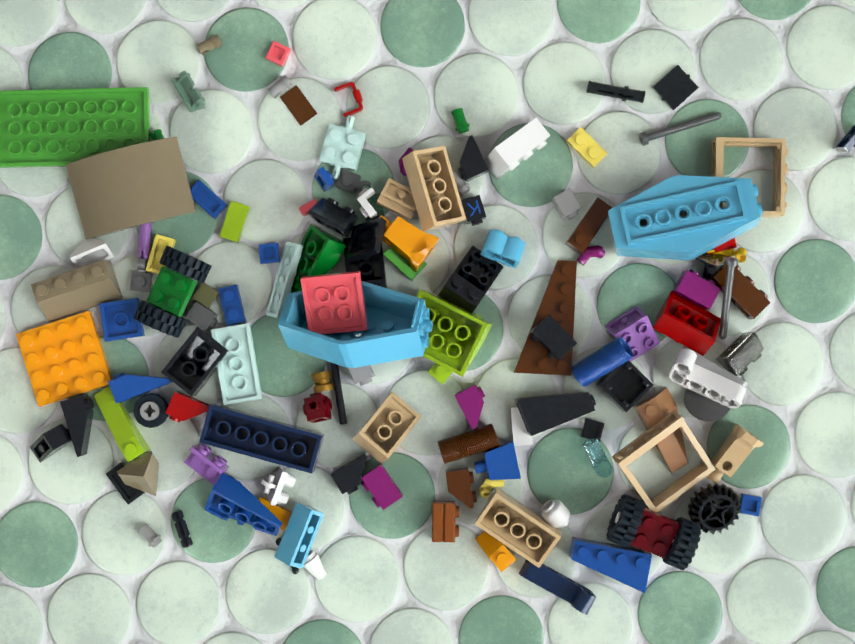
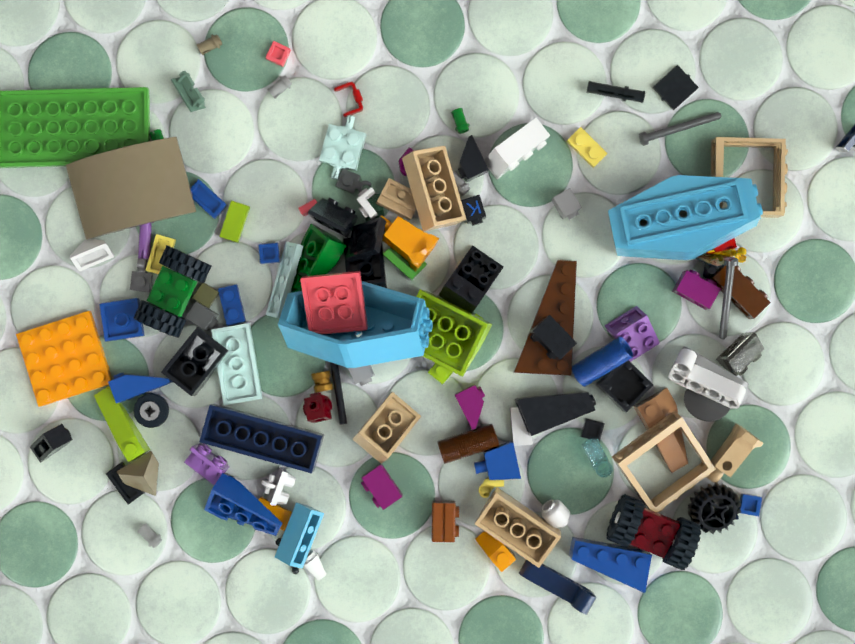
(77, 290): dark tan slope -> none
(79, 416): black slope -> none
(182, 529): black axle -> none
(185, 407): red slope -> none
(298, 105): reddish brown sticker -> none
(324, 179): blue plate -> none
(350, 475): black slope -> none
(459, 485): reddish brown slope -> none
(503, 248): medium azure brick -> none
(588, 226): reddish brown slope -> none
(591, 251): magenta arm -> none
(687, 323): red slope -> none

